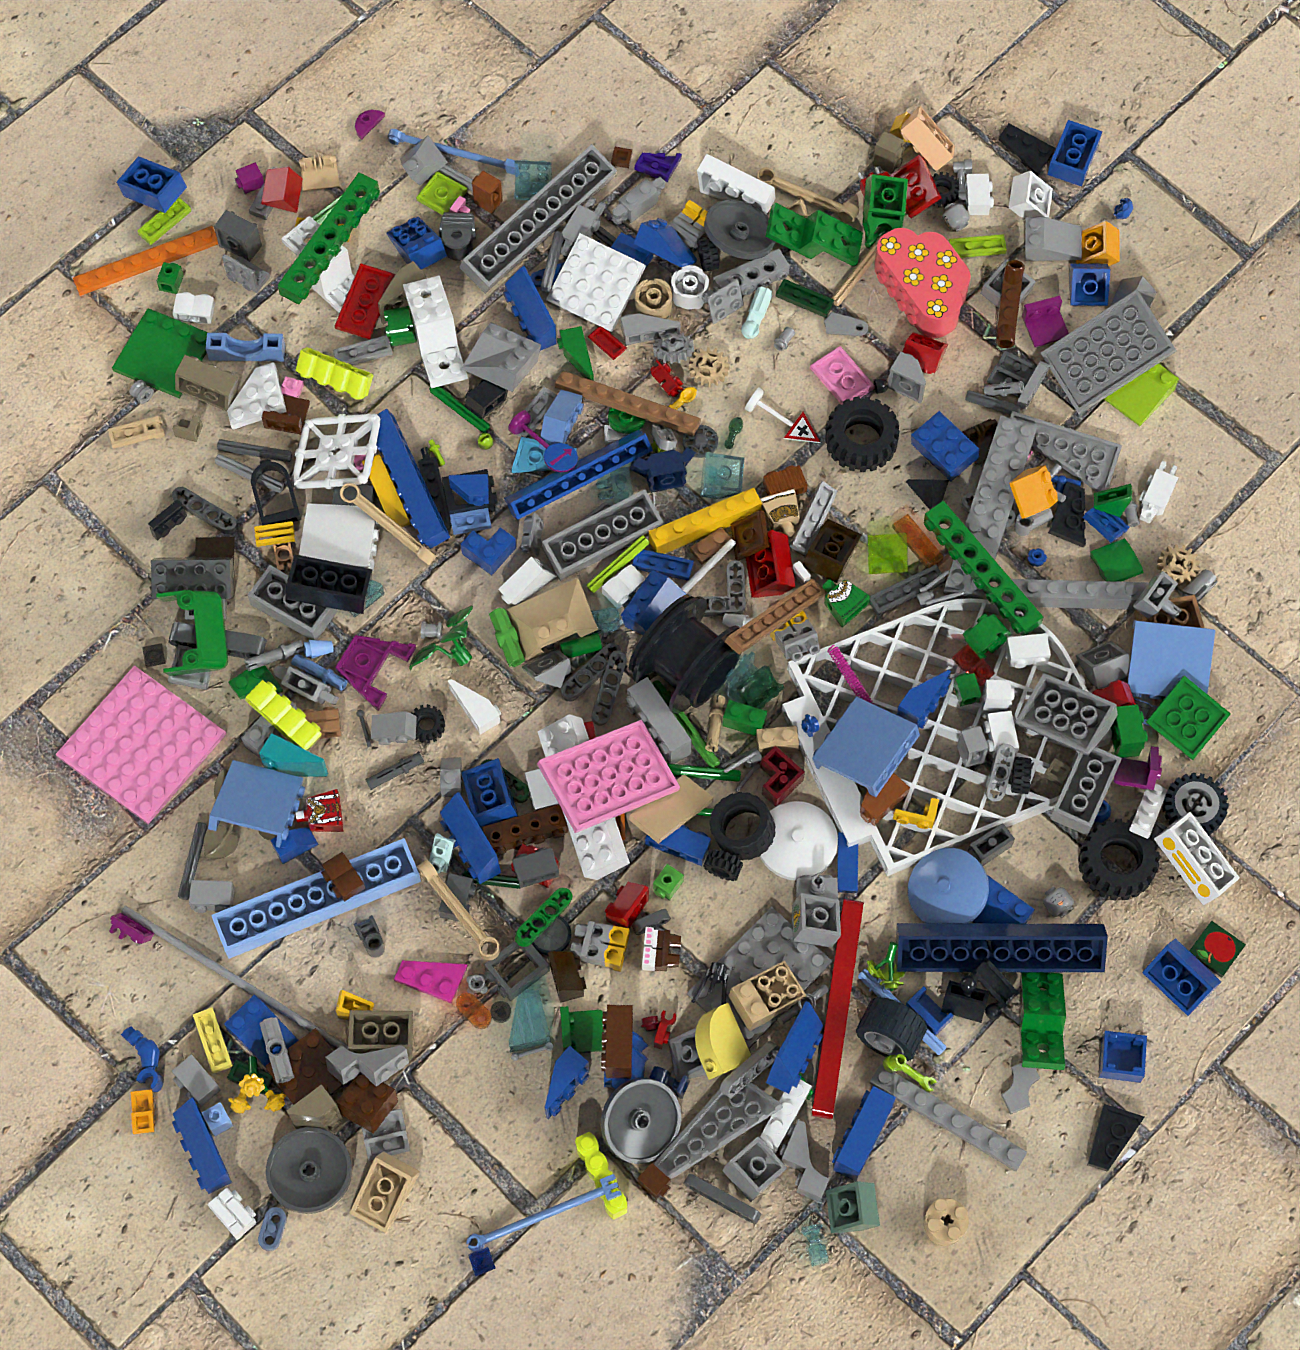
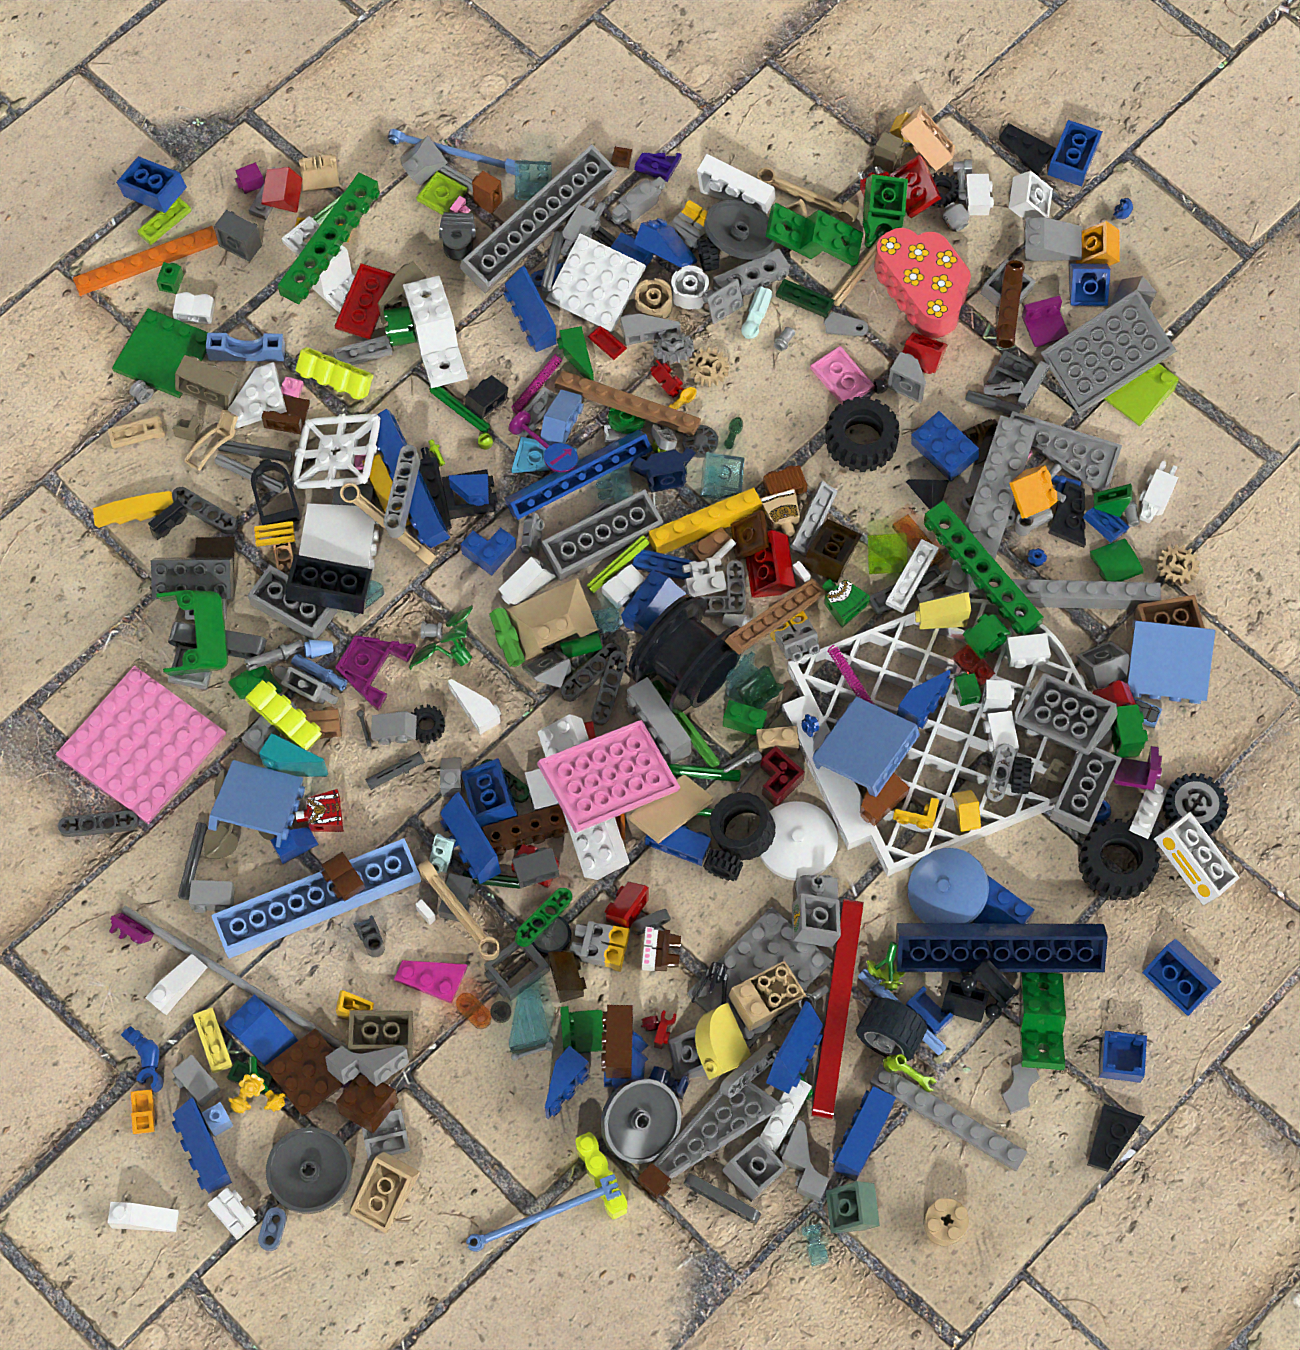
(98, 820): none -> dark grey beam
(132, 508): none -> yellow slope
(142, 1217): none -> white slope
(154, 655): clear smoke tile -> none
(176, 984): none -> white slope
(225, 427): none -> tan piece
(245, 273): light grey bracket -> none
(273, 1038): light grey piece -> none
(316, 1111): dark tan slope -> none
(367, 121): magenta plate -> none
(403, 499): none -> light grey beam
(417, 243): blue slope -> none
(425, 912): none -> white tile
(470, 521): medium blue plate -> none
(472, 980): light grey plate -> none
(481, 1261): clear blue tile -> none
(502, 357): light grey slope -> none
(533, 390): none -> dark pink piece
(668, 882): bright green brick -> none
(706, 583): none -> white plate
(716, 717): tan pin -> none
(799, 431): white piece -> none
(847, 866): blue tile -> none
(912, 575): none -> white plate
(944, 612): none -> light yellow slope
(967, 810): none -> yellow slope
(972, 746): light grey brick -> none
(979, 245): lime plate -> none
(991, 844): dark grey brick -> none
(1058, 902): light grey head -> none
(1156, 597): light grey brick -> none
(1188, 717): green plate -> none
(1201, 584): light grey arm -> none
(1217, 948): tile -> none

